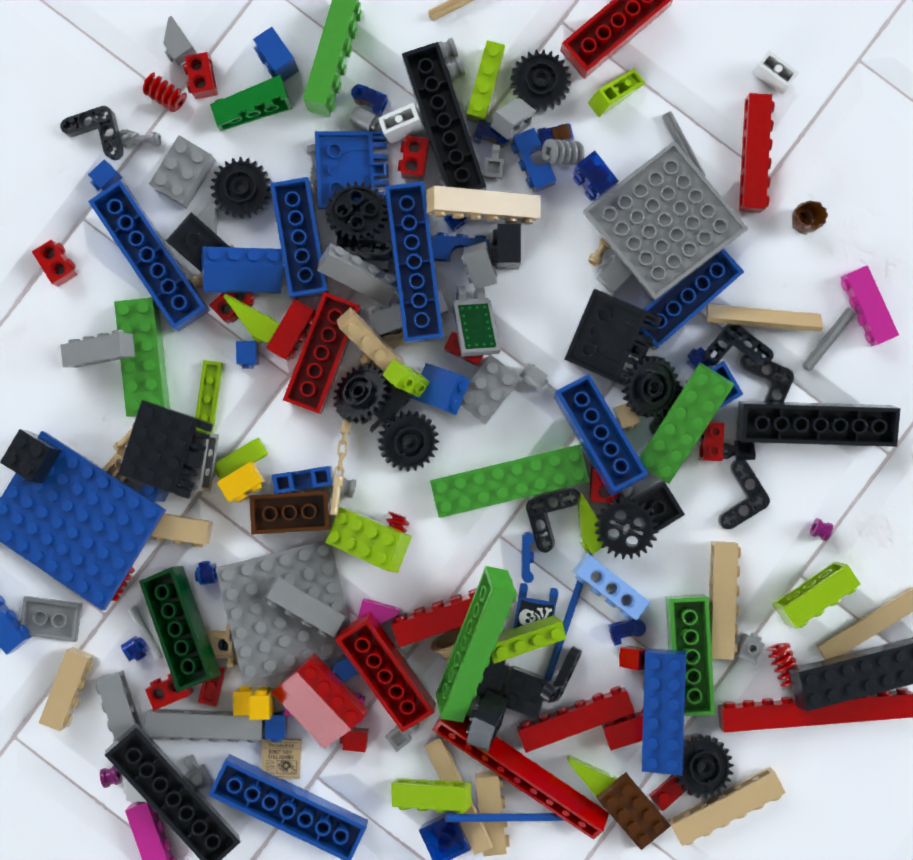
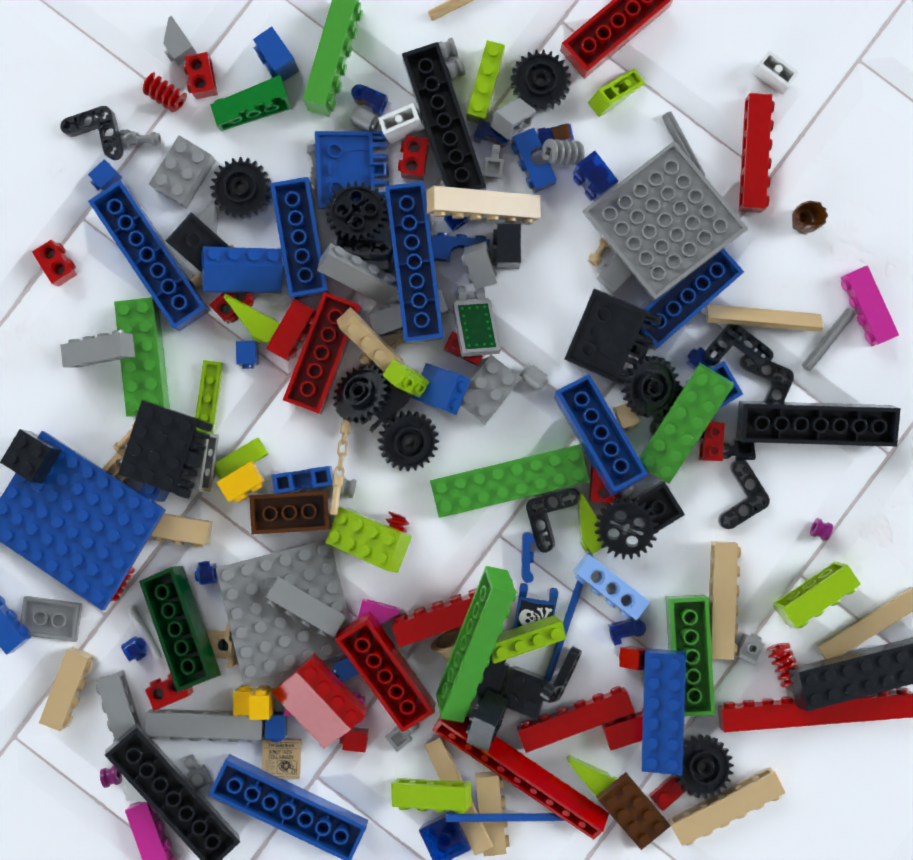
(211, 689): red plate -> none

